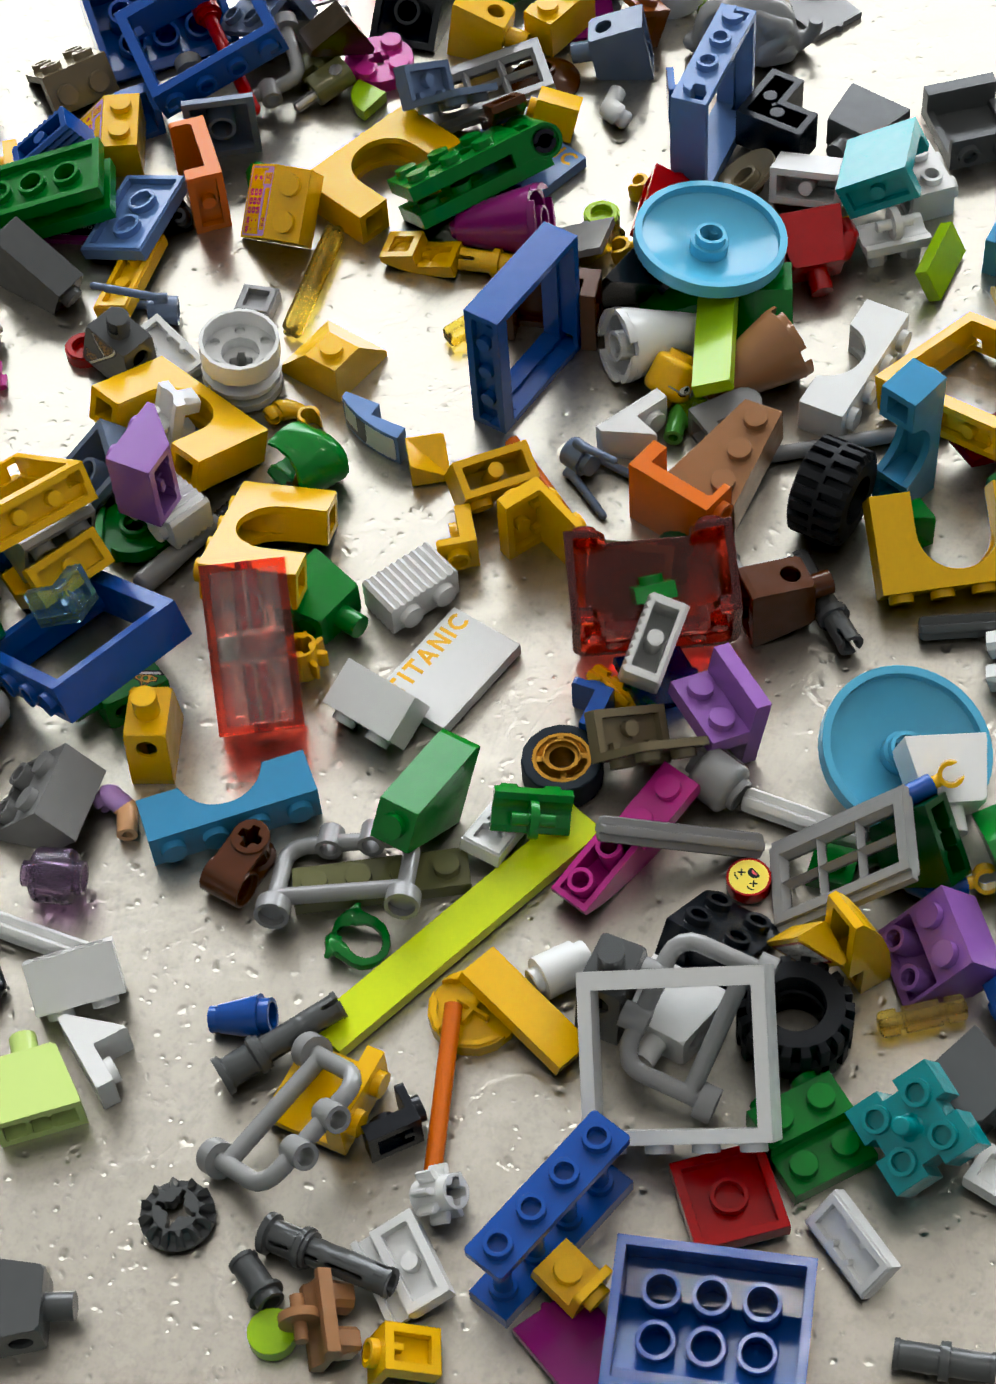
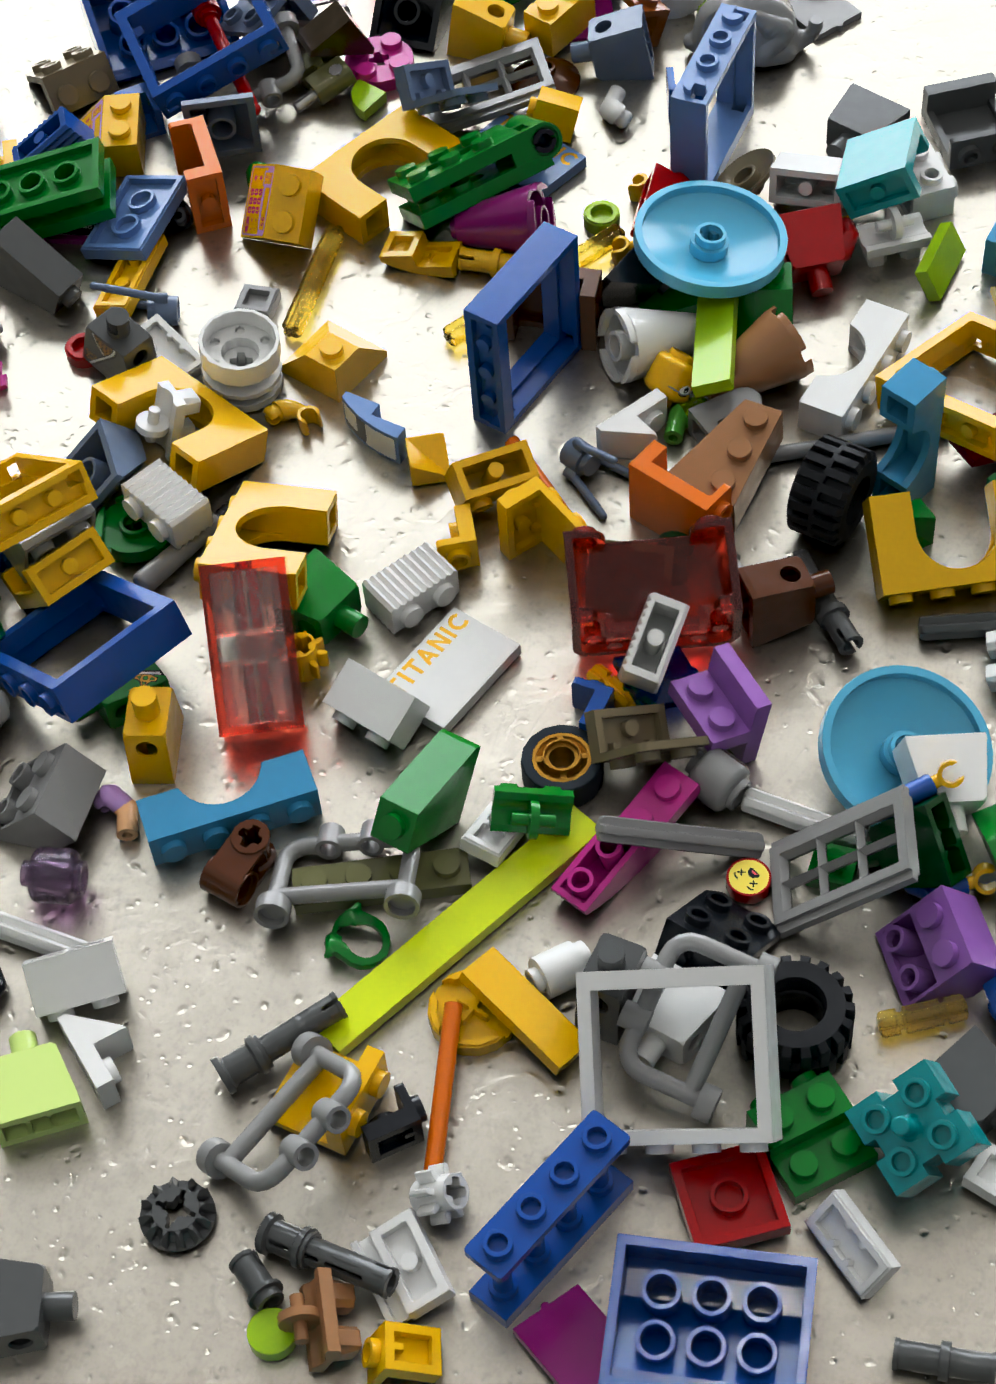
(65, 600): clear light blue panel -> none
(144, 469): medium lavender slope -> none
(244, 1016): blue cone -> none
(311, 457): green piece -> none
(502, 109): reddish brown slope -> none
(572, 1279): yellow bracket -> none
(592, 235): light grey piece -> none
(650, 584): green plate -> none
(776, 118): black brick -> none
(810, 940): yellow slope -> none
(863, 946): yellow slope -> none

